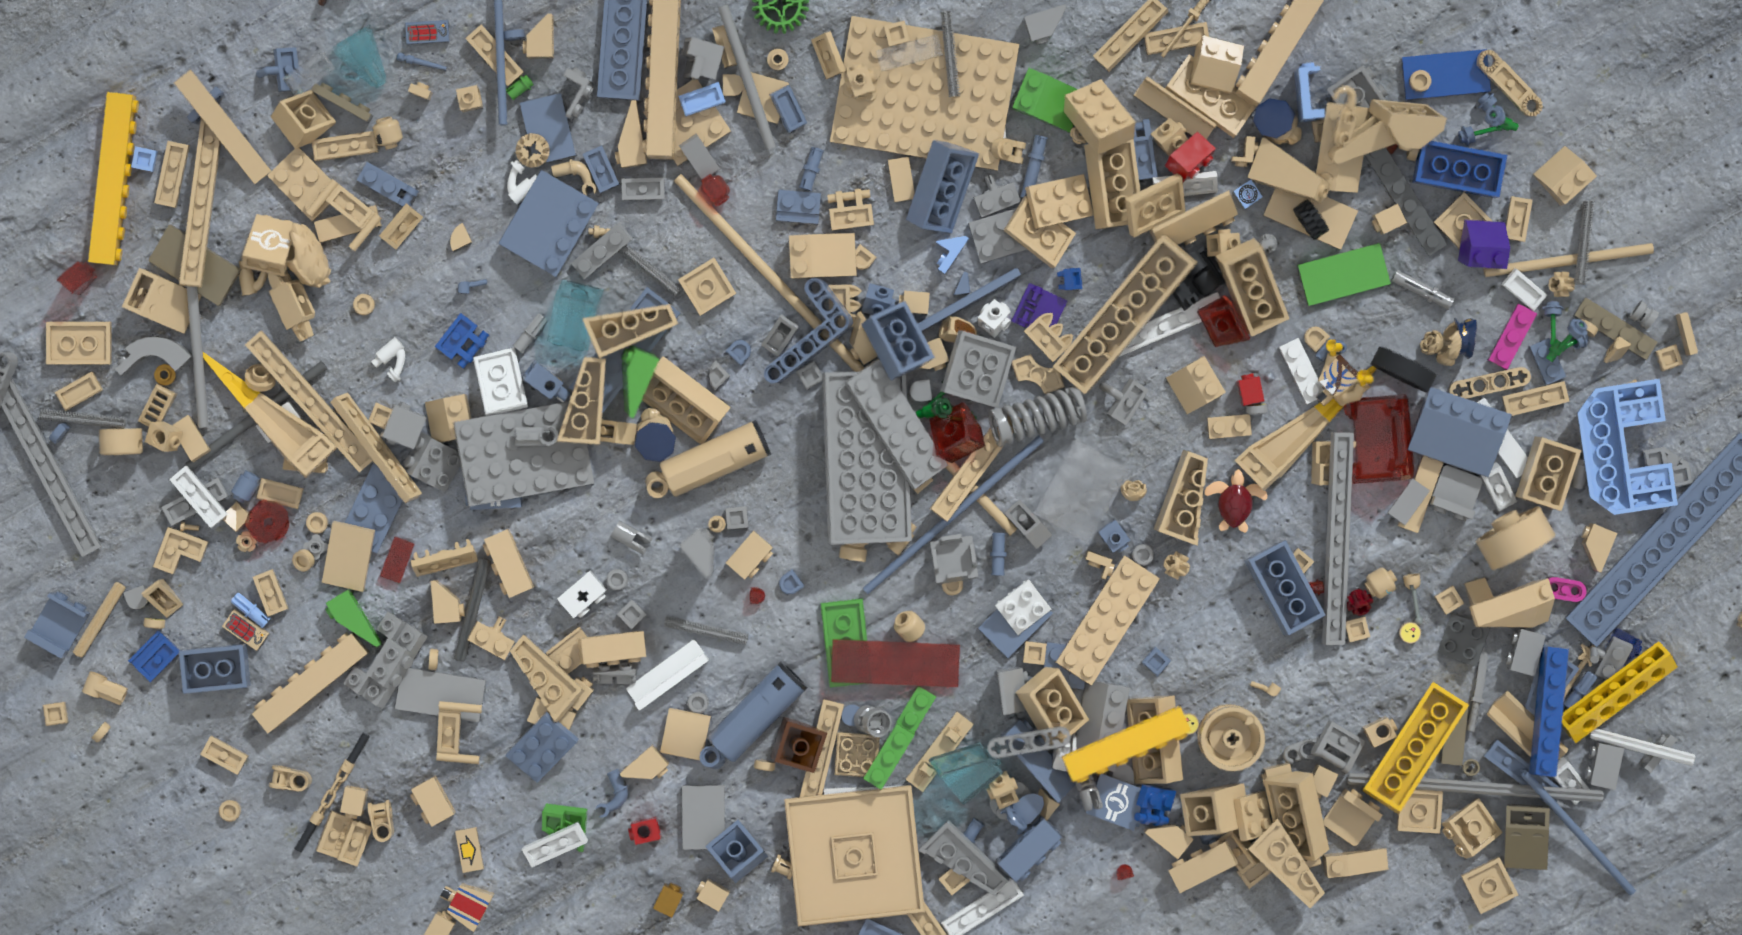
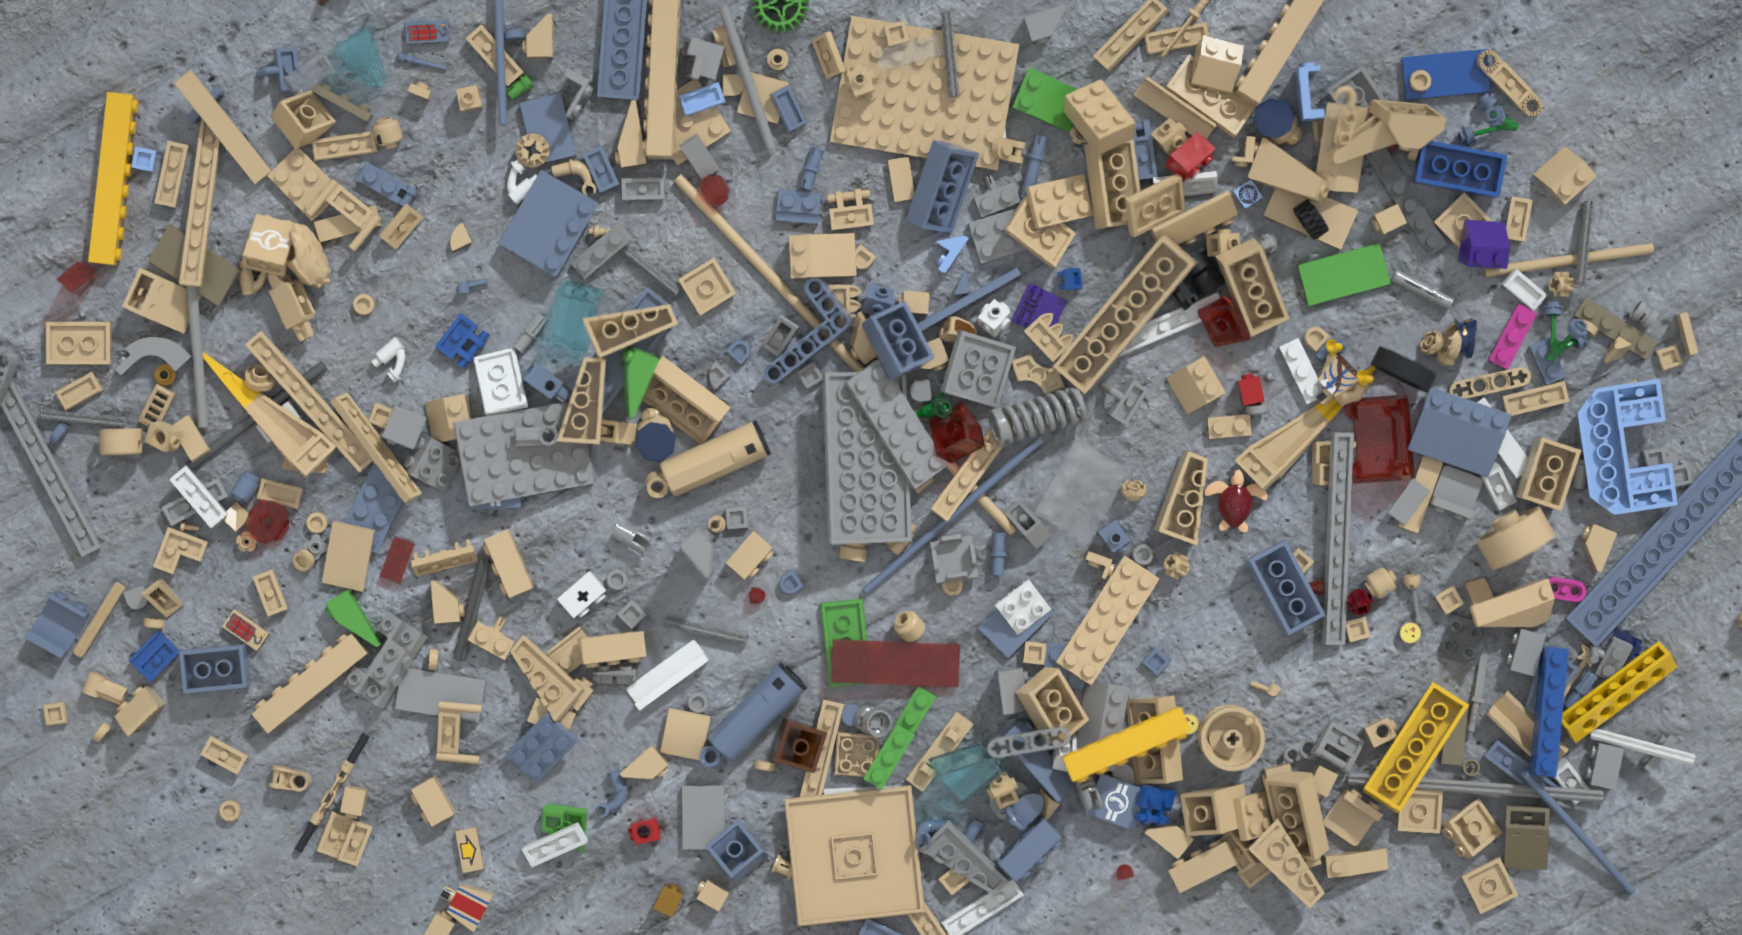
(139, 710): none -> tan slope
(250, 610): light blue axle -> none
(380, 819): tan piece -> none
(926, 827): none -> sand blue piece

